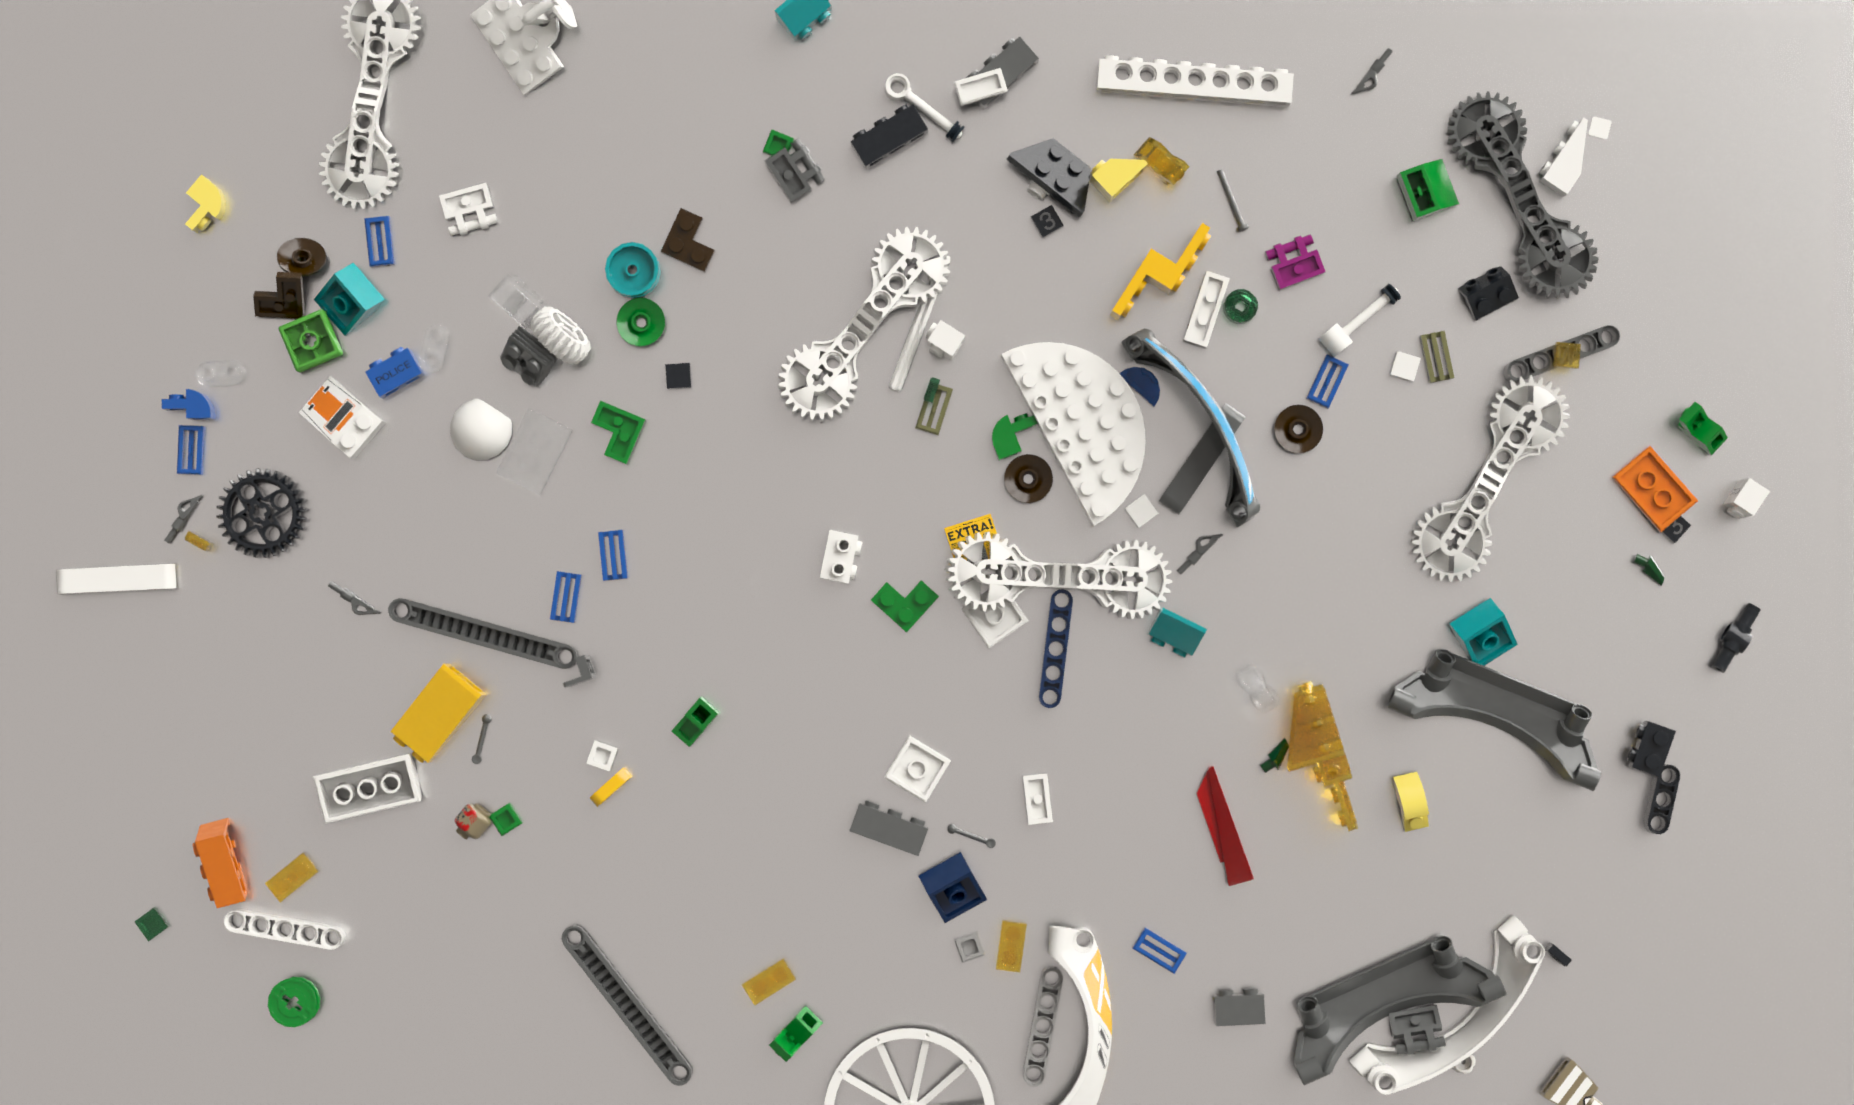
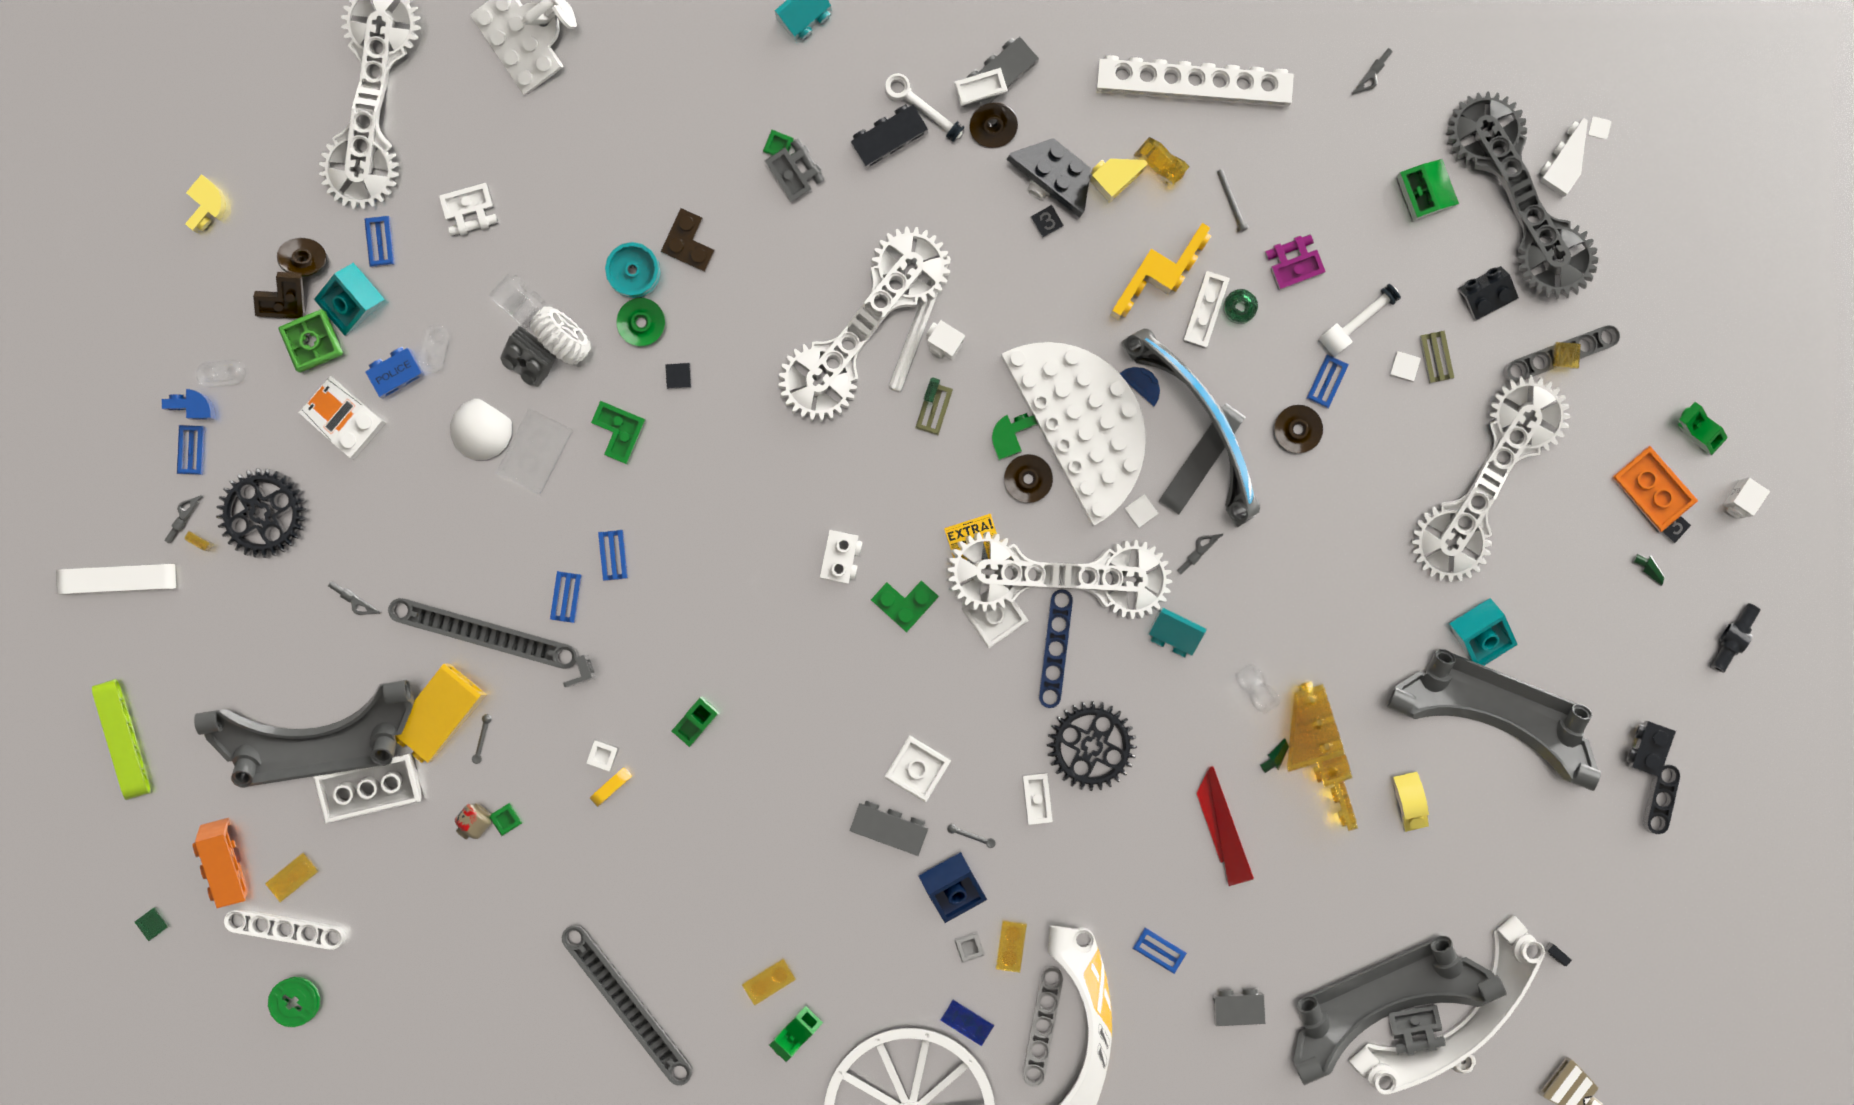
(121, 739): none -> lime beam
(281, 754): none -> dark grey panel
(967, 1022): none -> clear blue tile
(993, 134): none -> dark brown dish
(1069, 770): none -> black gear

